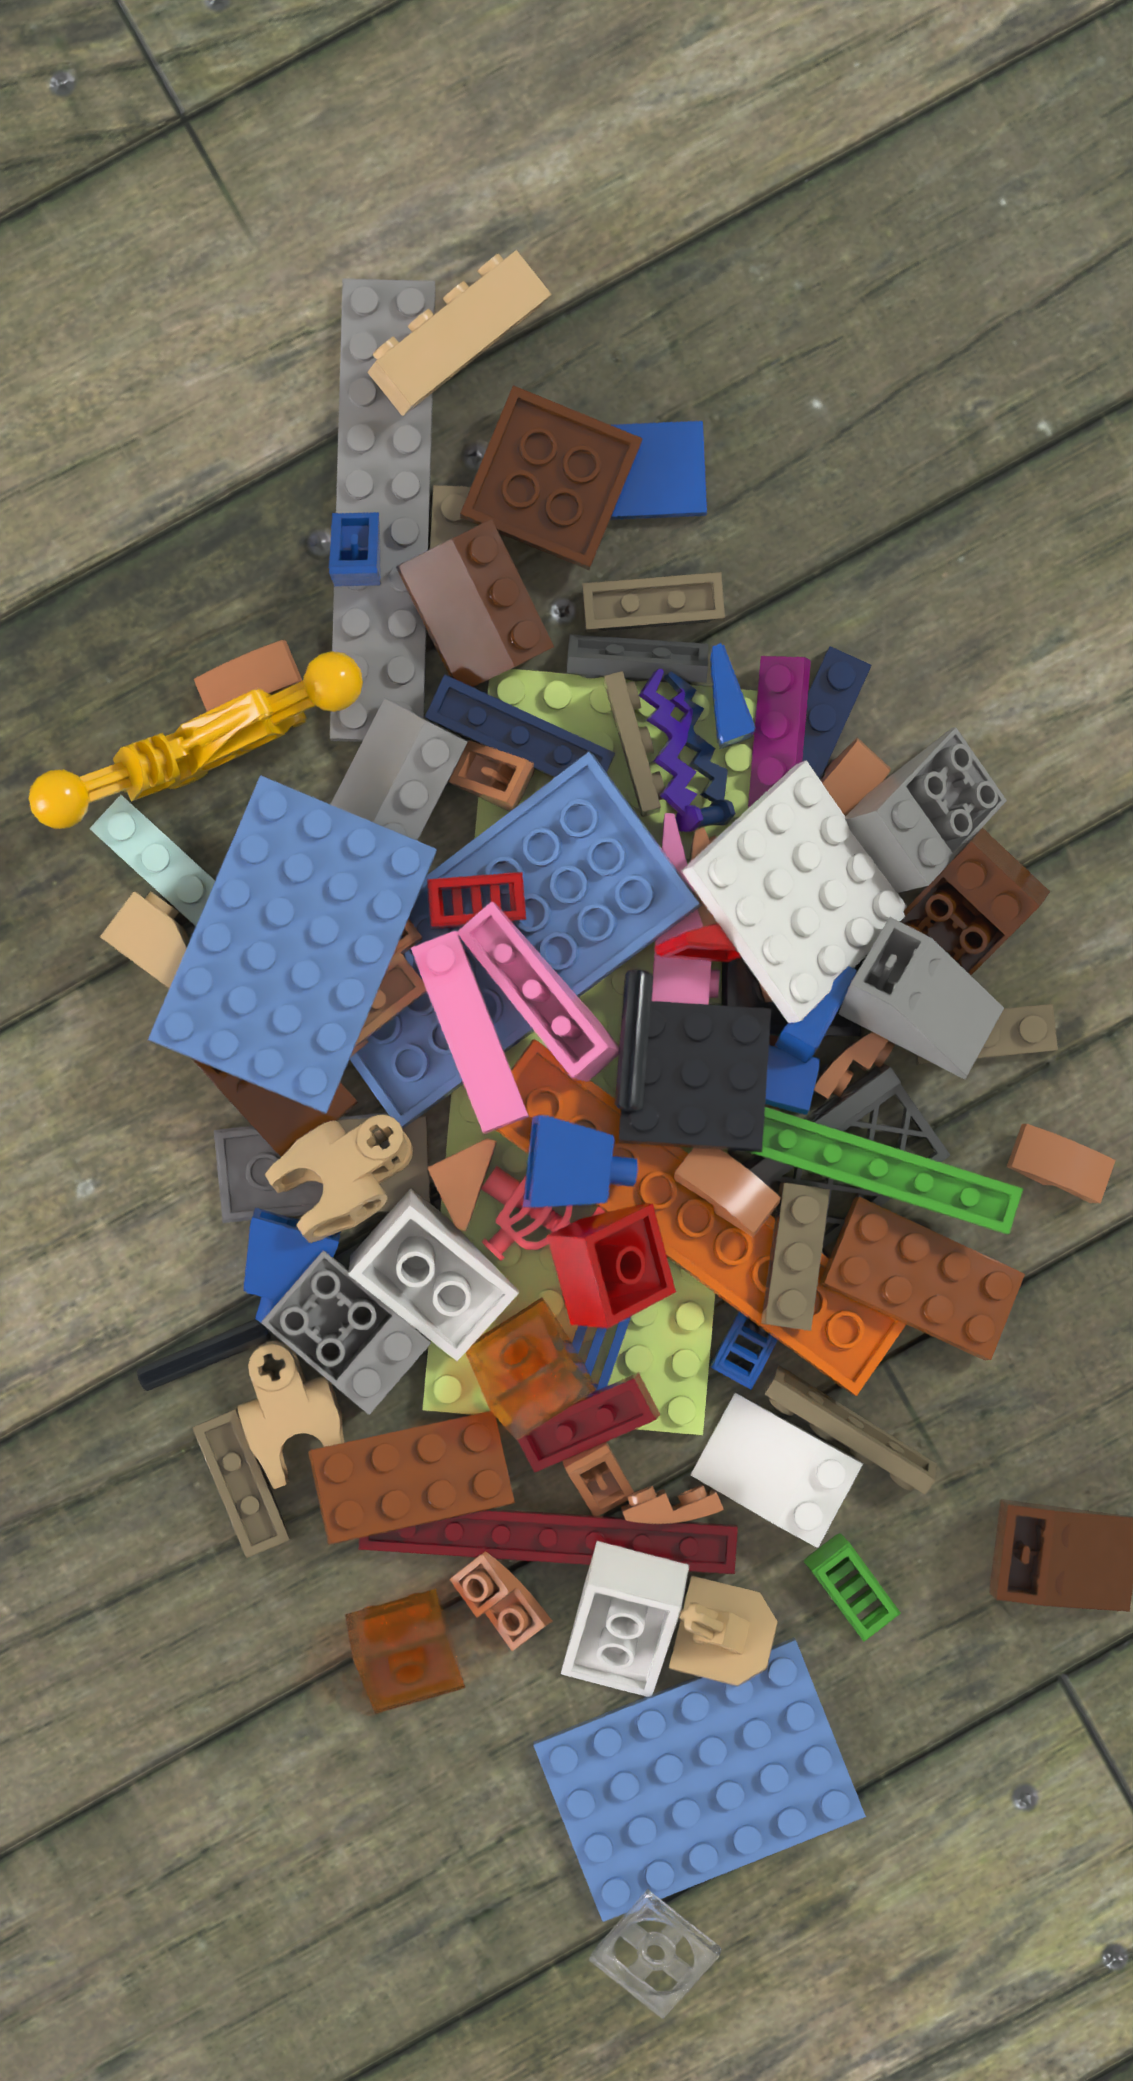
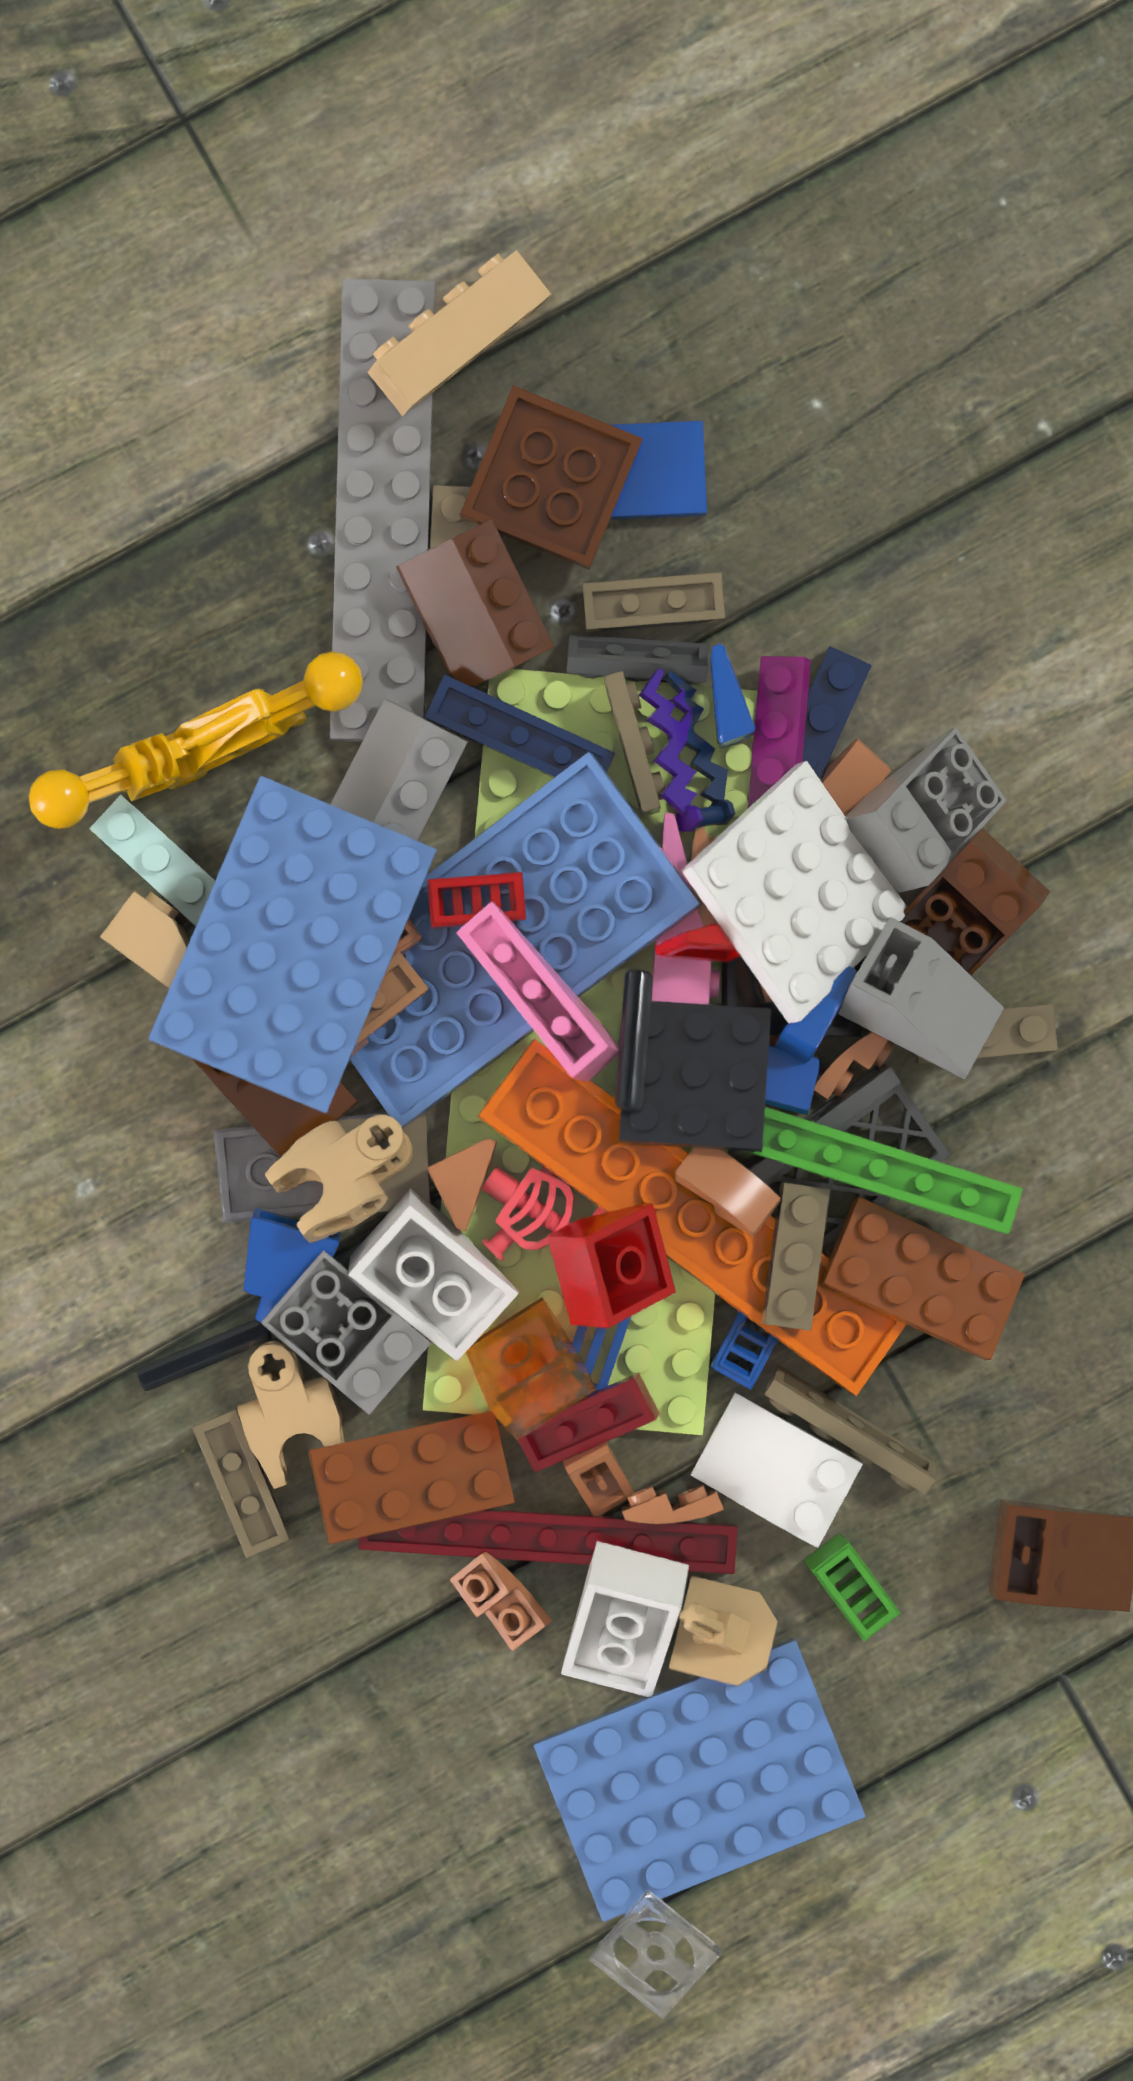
(265, 668): nougat slope -> none
(355, 549): blue slope -> none
(404, 1651): clear orange slope -> none
(469, 1031): bright pink slope -> none
(492, 775): nougat slope -> none
(572, 1165): blue torso -> none
(1061, 1163): nougat slope -> none

